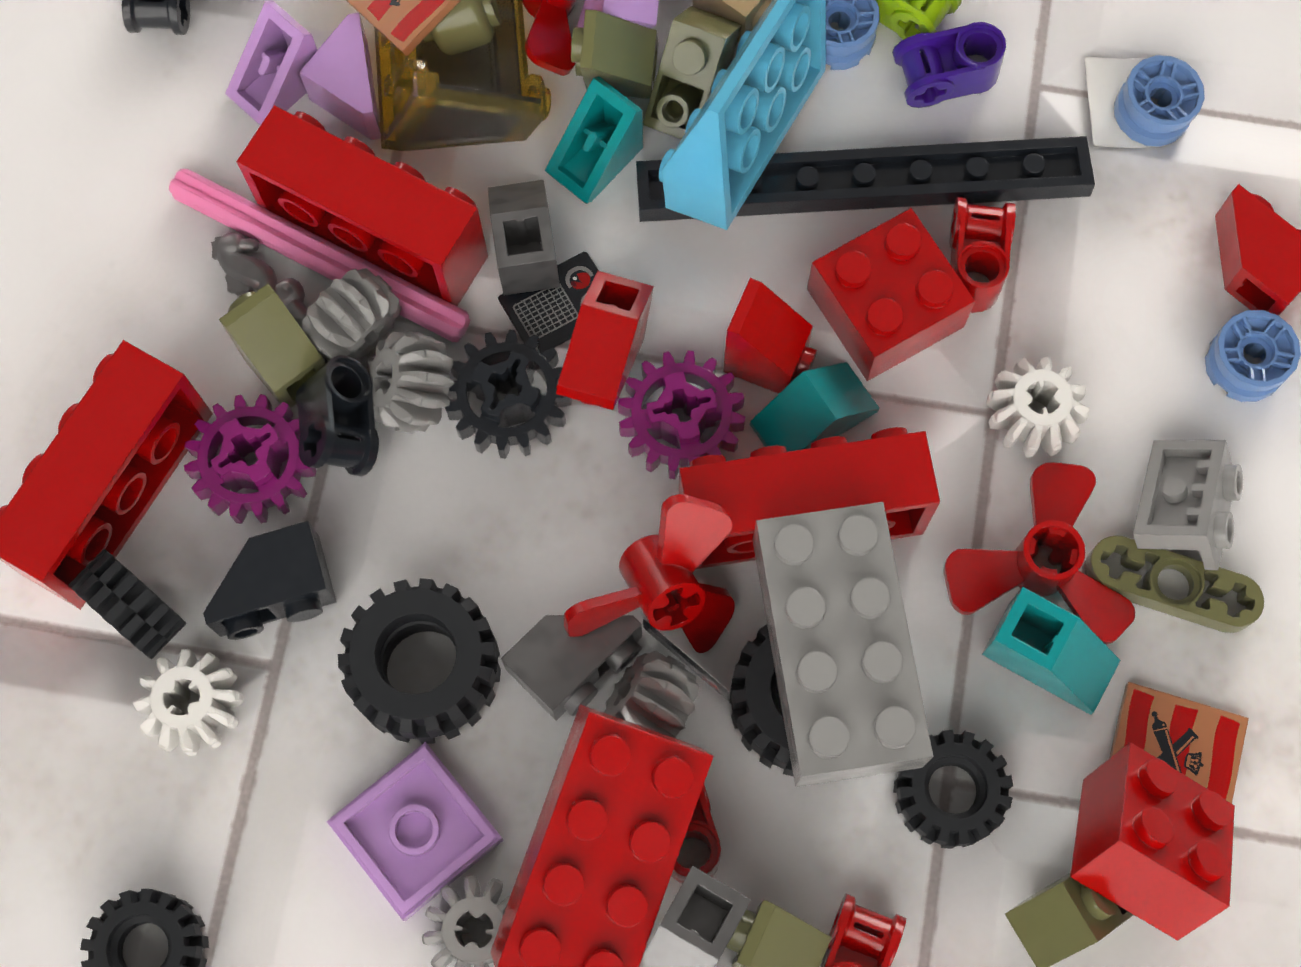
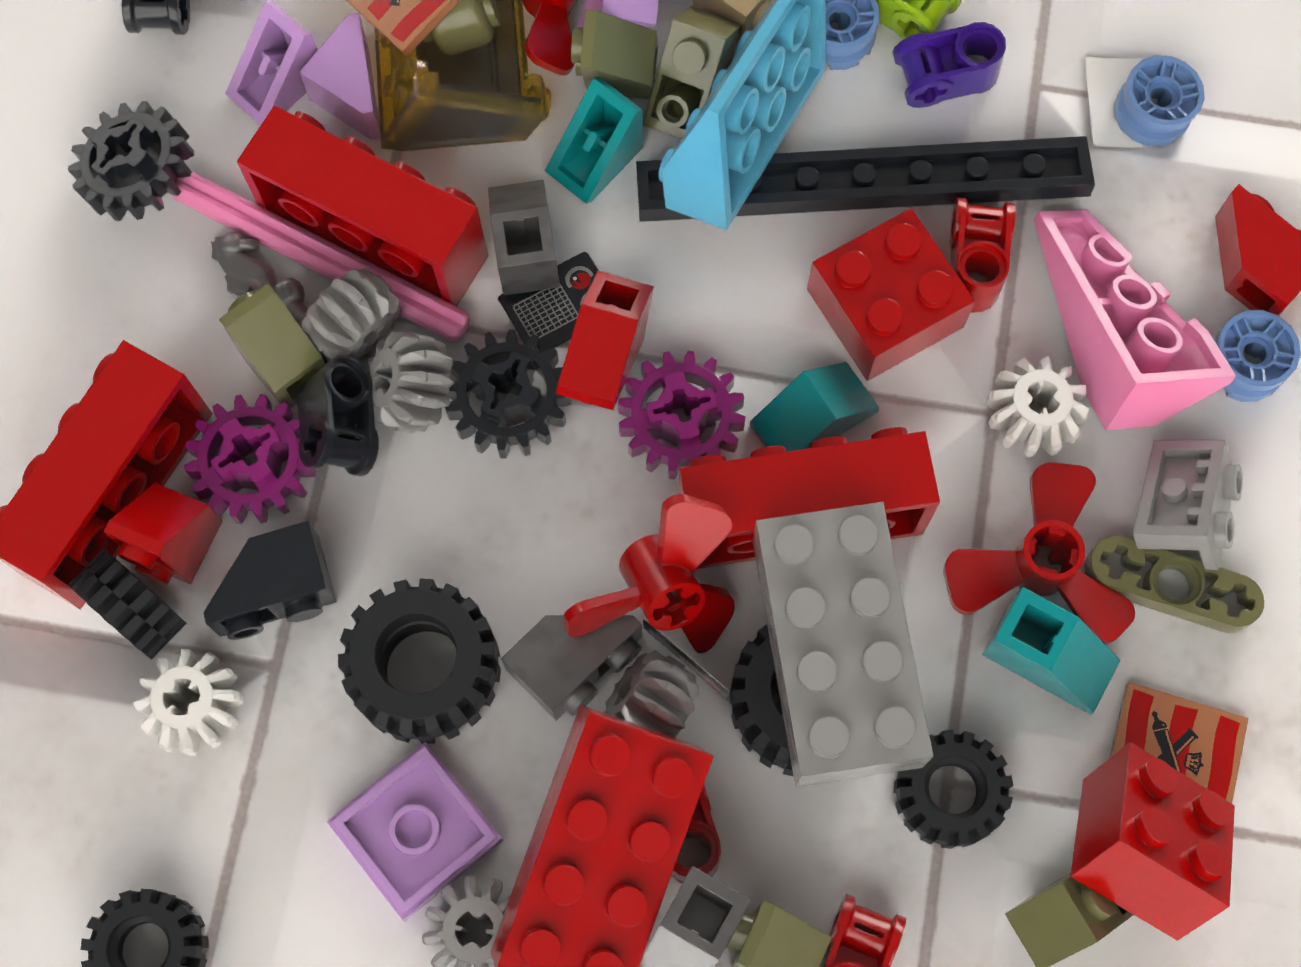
(131, 161): none -> black gear
(164, 534): none -> red slope
(767, 340): red slope -> none
(1122, 334): none -> bright pink wedge

